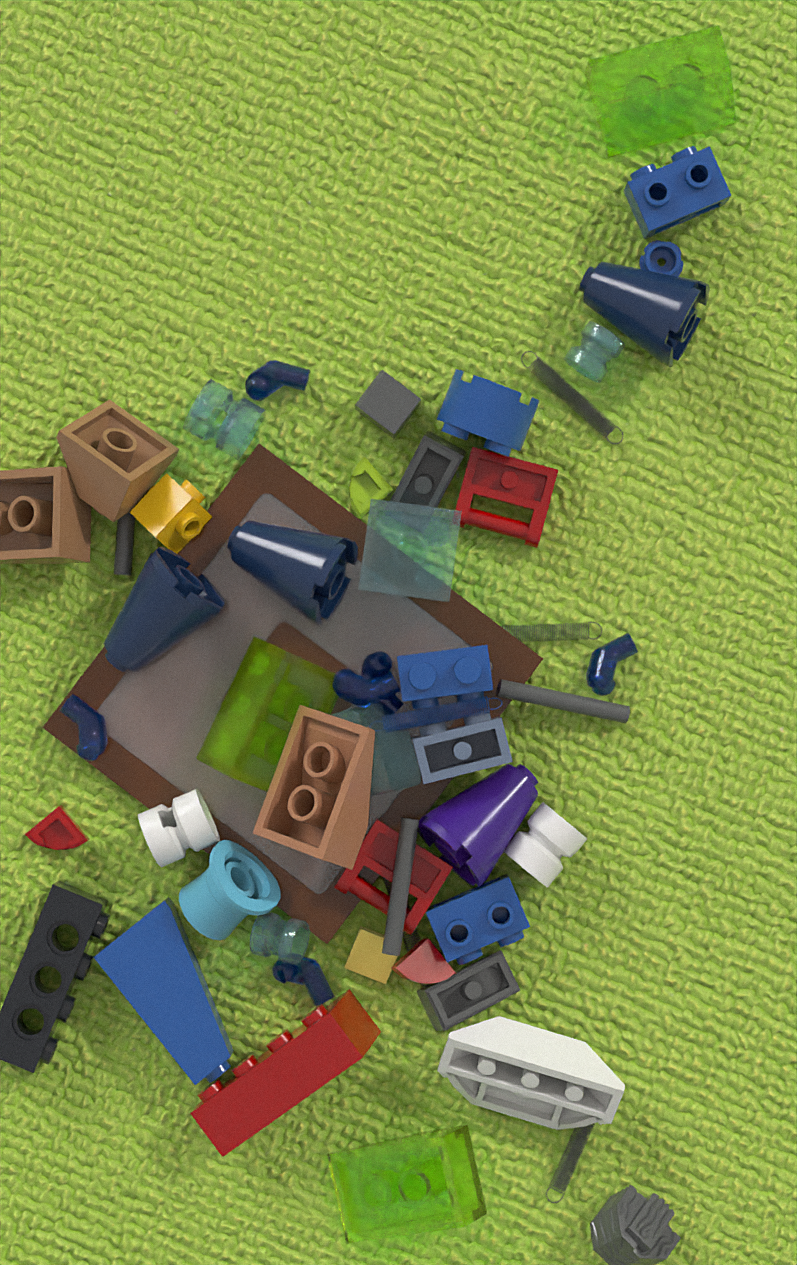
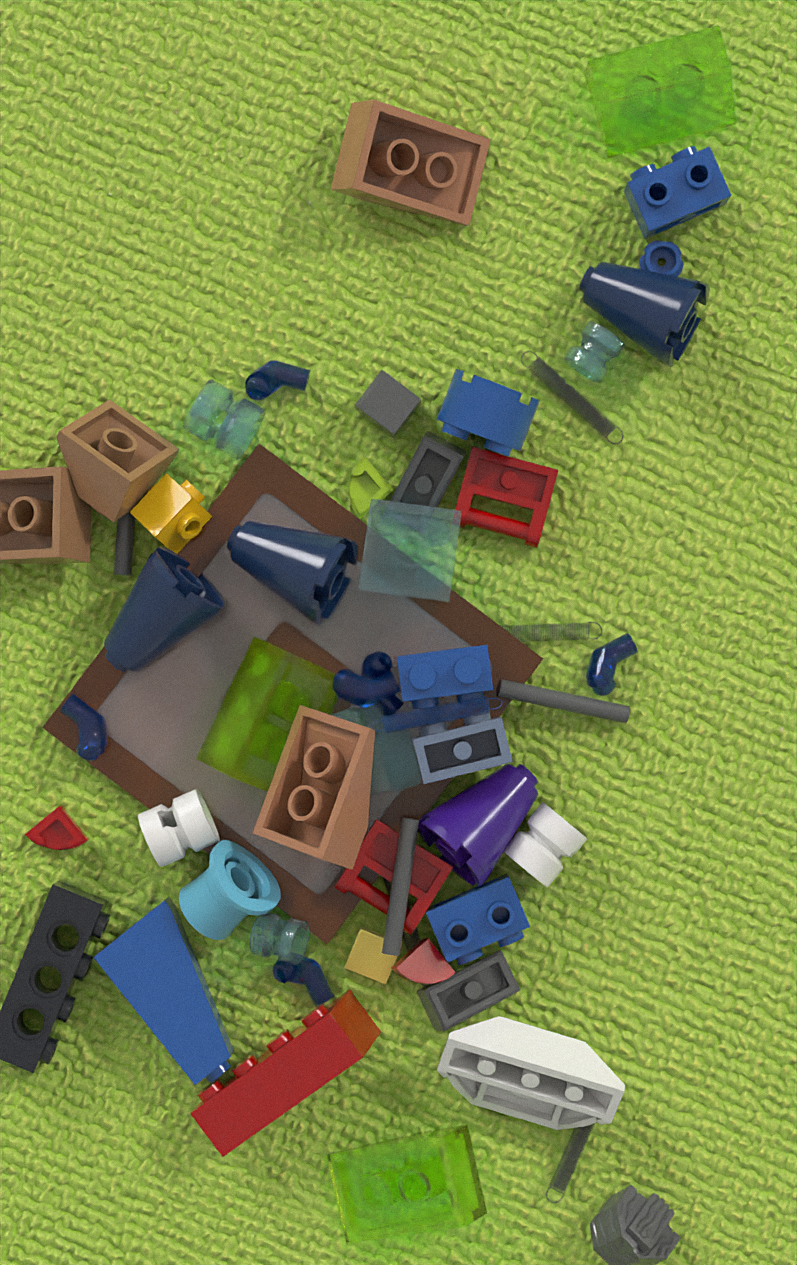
(410, 162): none -> nougat slope

